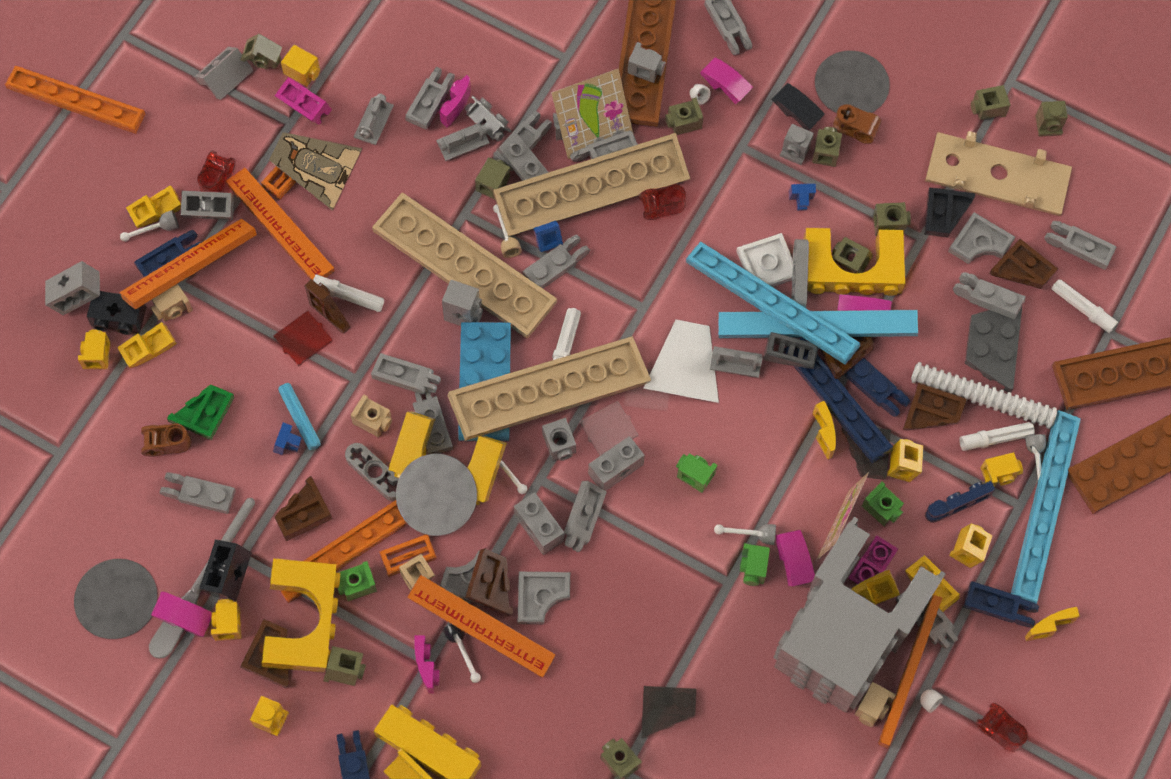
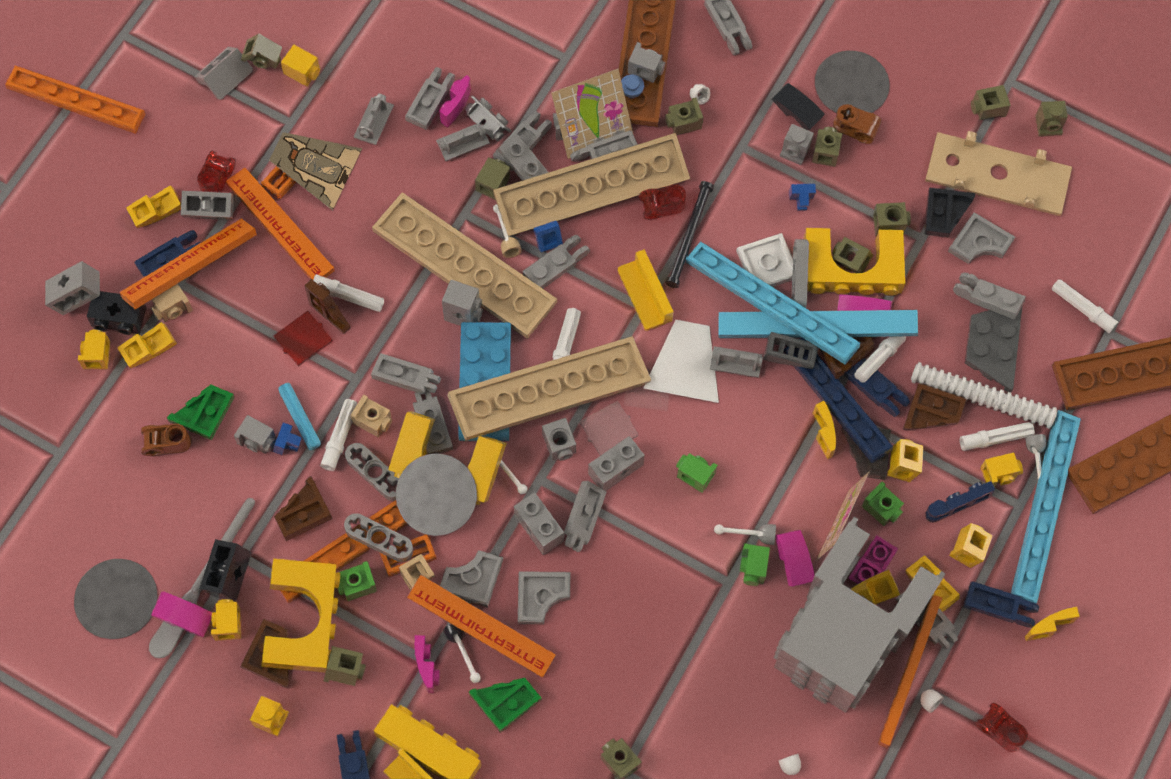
(167, 222): hinge -> none
(199, 493): light grey hinge -> none
(255, 435): none -> light grey brick
(302, 100): dark pink hinge -> none
(335, 446): none -> white axle
(359, 535): none -> light grey beam
(490, 582): reddish brown wing -> none
(506, 701): none -> green wing
(632, 85): none -> medium blue plate
(646, 292): none -> yellow panel
(666, 707): clear smoke wing -> none
(705, 188): none -> black bar
(729, 80): dark pink slope -> none
(790, 765): none -> white hinge
(874, 705): tan brick -> none
(886, 349): none -> white axle
(1024, 266): reddish brown wing -> none
(1081, 244): light grey hinge -> none

